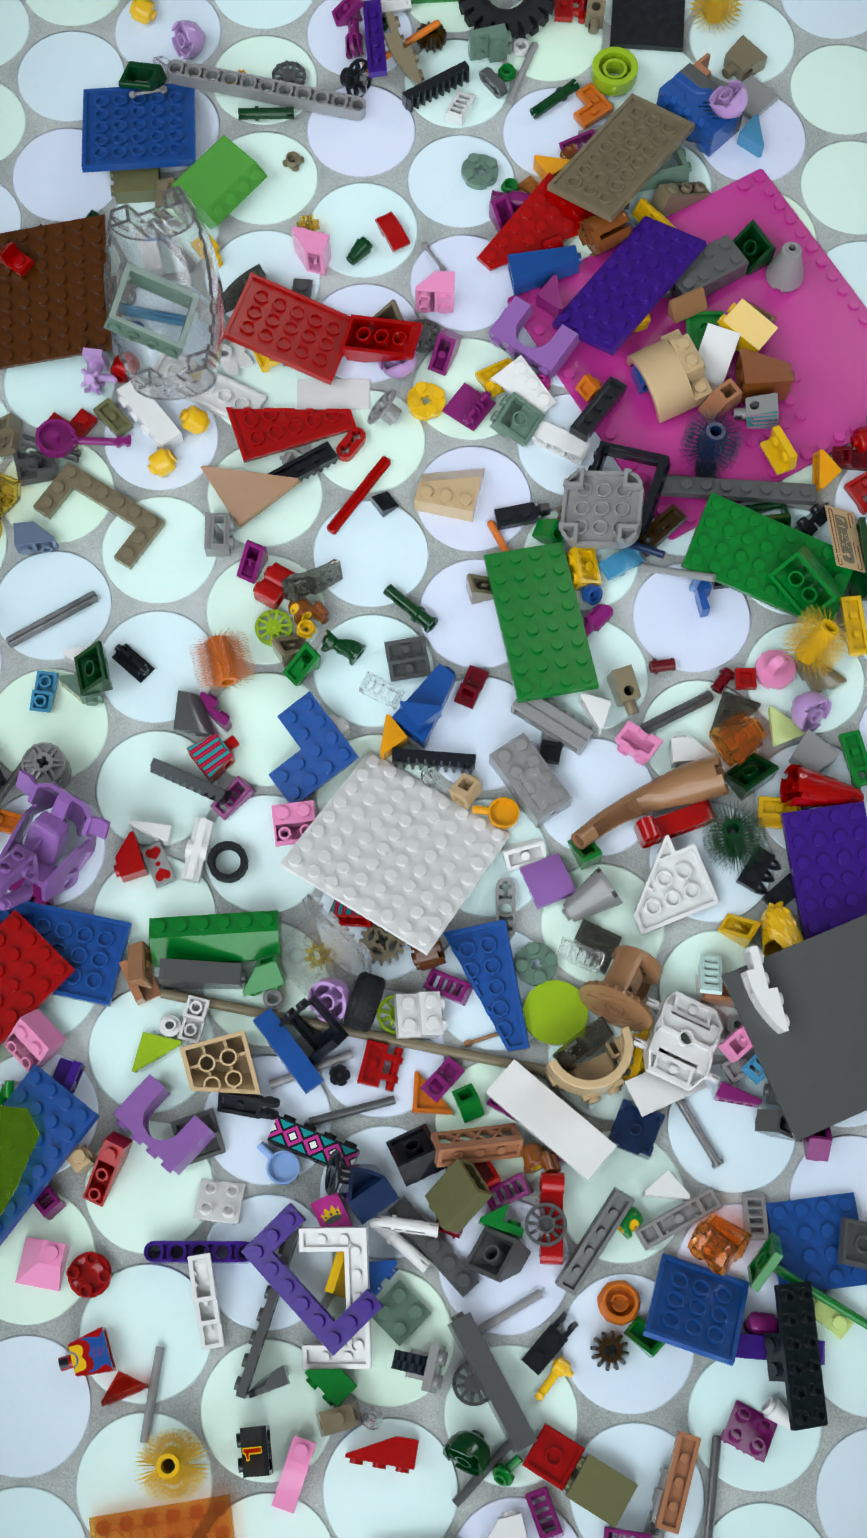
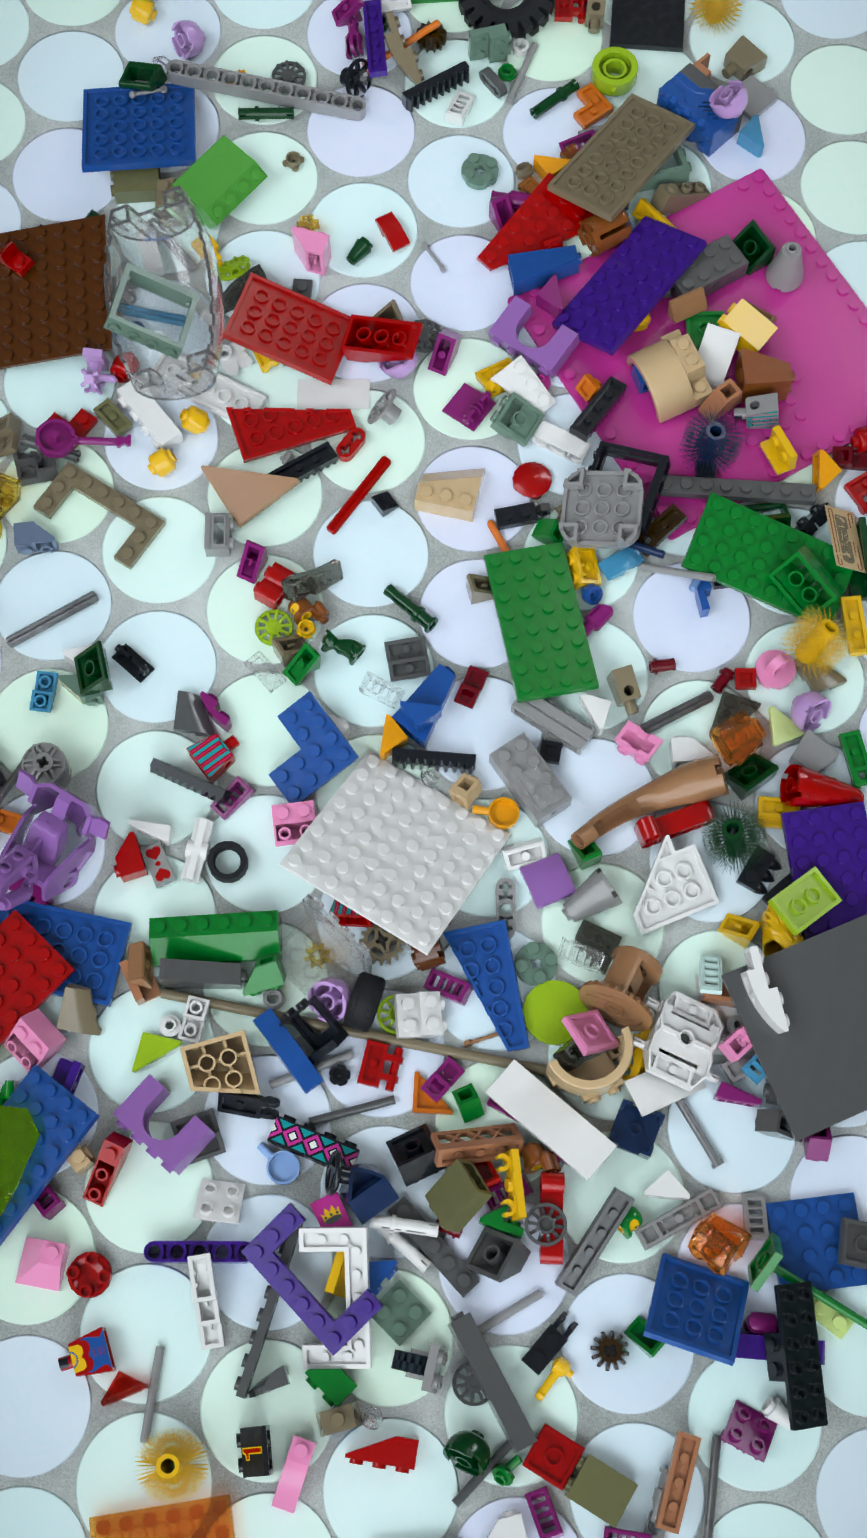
(78, 1011): none -> dark tan slope
(223, 660): orange piece -> none
(234, 268): none -> lime wheel
(265, 671): none -> clear plate
(430, 410): yellow plate -> none
(436, 293): bright pink slope -> none
(509, 183): green plate -> none
(513, 1185): none -> yellow plate
(524, 170): none -> dark tan plate
(532, 480): none -> red dish
(590, 1032): none -> bright pink tile
(619, 1302): orange hat -> none
(804, 901): none -> lime plate

